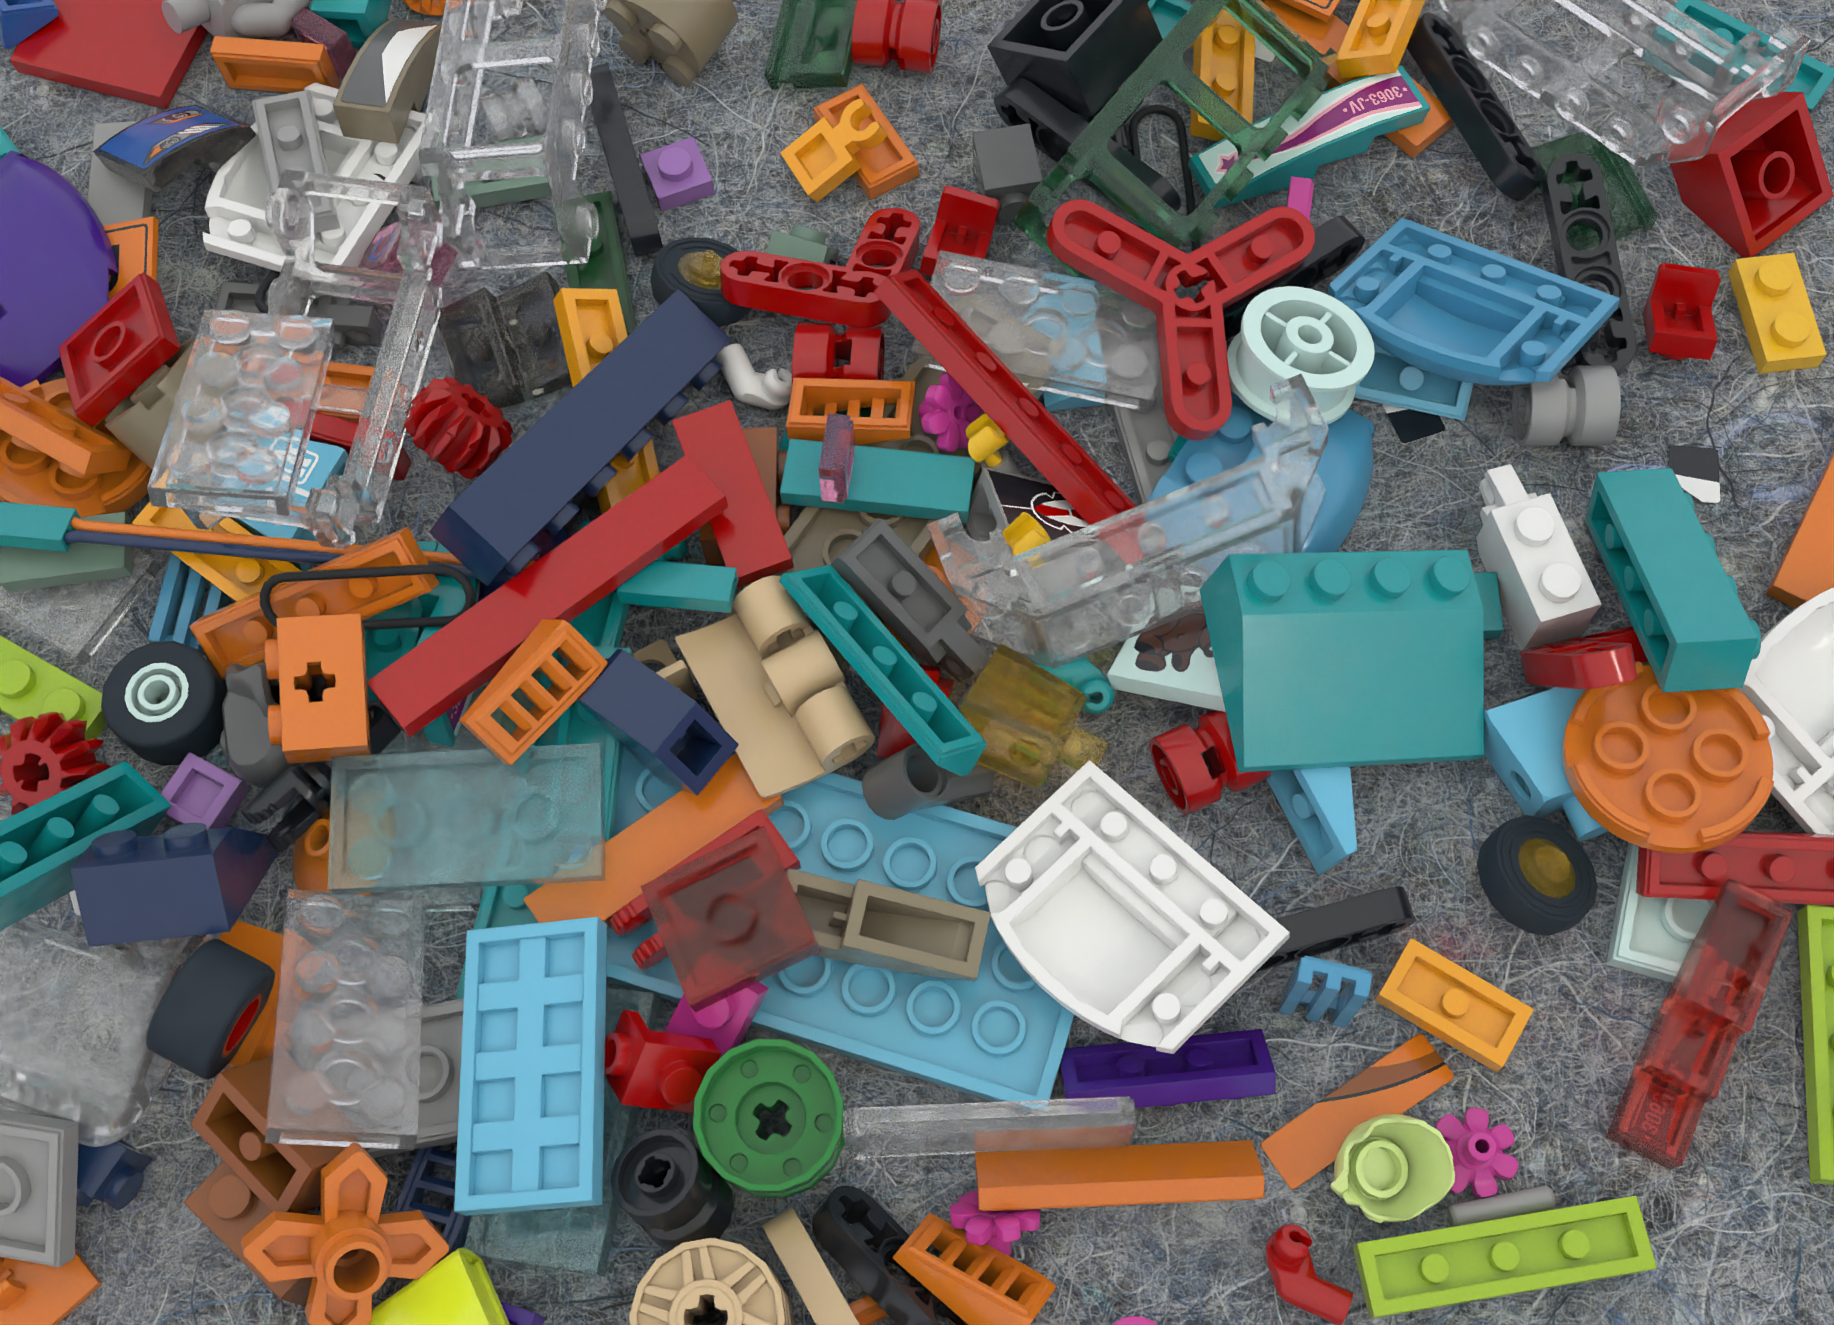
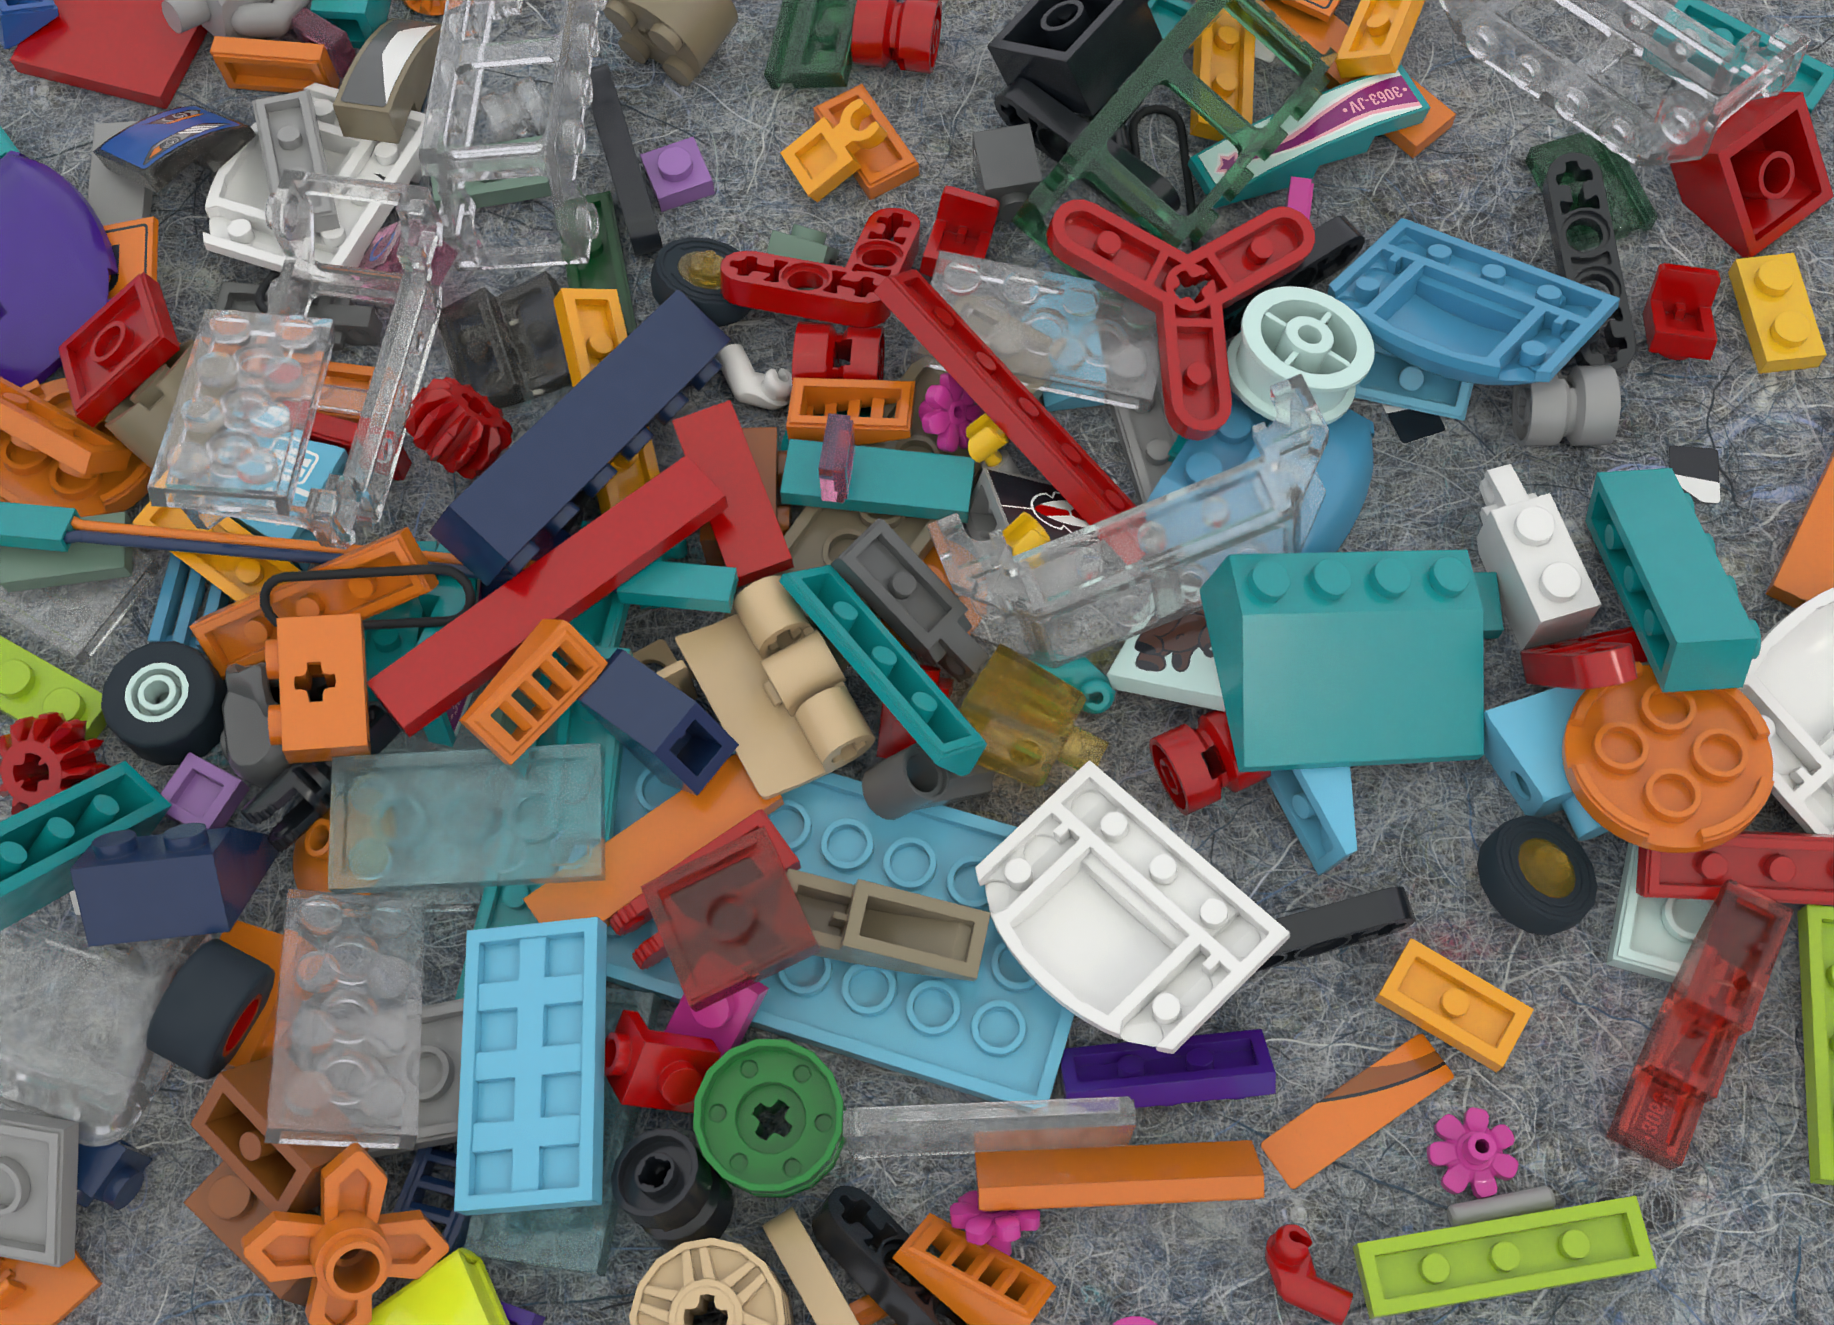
(1325, 998): dark azure tile -> none
(1393, 1168): yellowish green hair -> none
(1475, 107): black beam -> none

